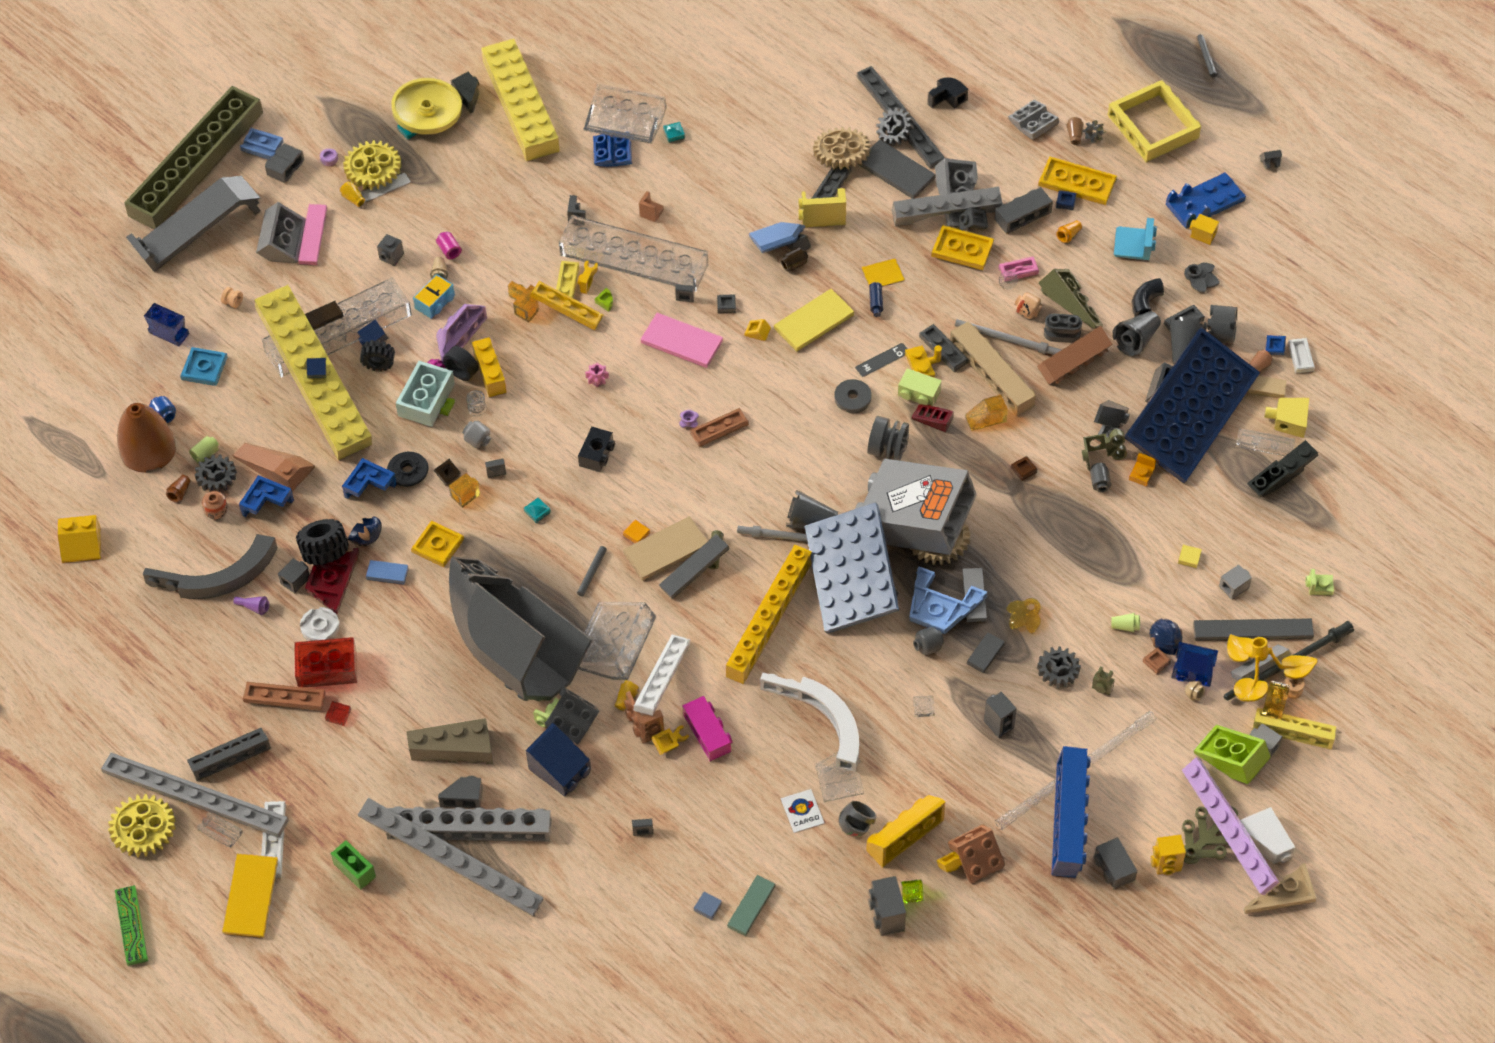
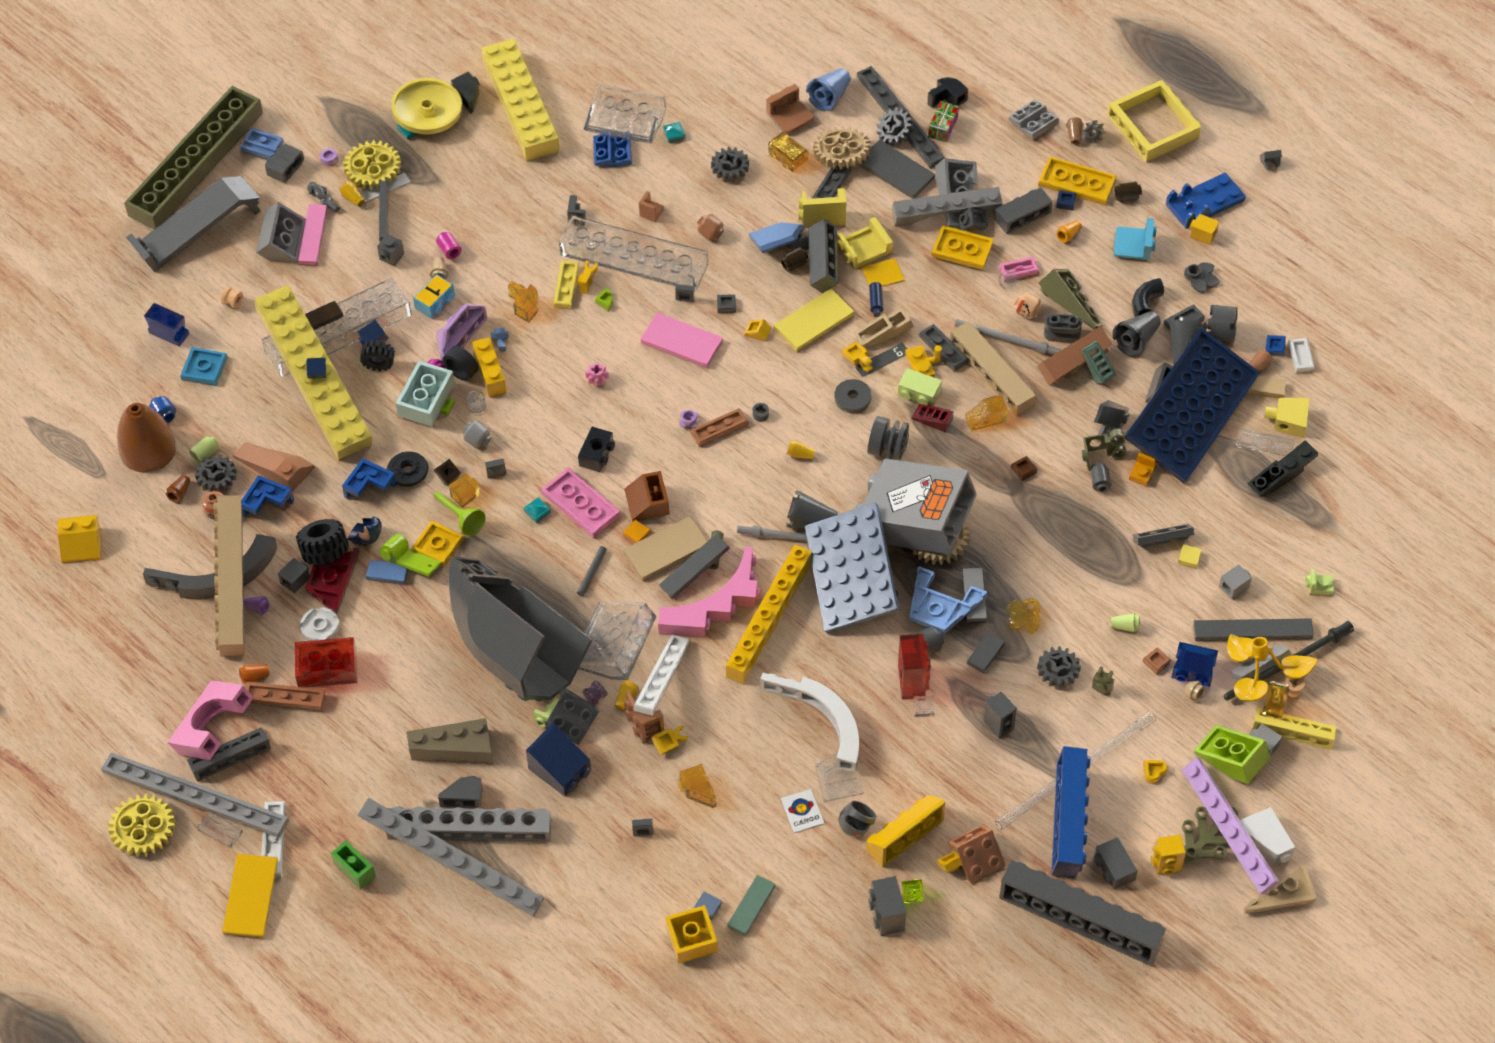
(131, 925): bright green tile -> none
(216, 698): none -> bright pink arch
(229, 576): none -> tan brick
(251, 673): none -> orange cone
(320, 193): none -> dark grey animal
(338, 713): clear red tile -> none
(383, 209): none -> dark grey tile
(397, 551): none -> lime door
(469, 520): none -> lime piece
(500, 334): none -> medium blue plate
(566, 305): yellow tile -> none
(580, 502): none -> bright pink tile
(595, 692): none -> wheel
(647, 497): none -> dark orange slope
(691, 934): none -> yellow brick
(697, 617): none -> bright pink arch
(697, 786): none -> clear yellow slope
(707, 728): dark pink brick -> none
(710, 227): none -> nougat head
(730, 164): none -> dark grey gear
(760, 417): none -> dark grey bush
(787, 151): none -> clear yellow brick
(788, 110): none -> nougat bracket
(800, 450): none -> yellow cone
(823, 255): none -> dark grey brick
(828, 89): none -> medium blue cone
(858, 354): none -> yellow plate
(865, 244): none -> light yellow panel
(884, 328): none -> tan slope
(913, 665): none -> clear red brick
(943, 121): none -> piece
(1082, 912): none -> dark grey brick
(1106, 365): none -> sand green slope
(1128, 191): none -> dark brown brick
(1154, 770): none -> yellow tile
(1163, 535): none -> dark grey plate
(1166, 636): dark blue hair -> none
(1207, 57): dark grey bar -> none

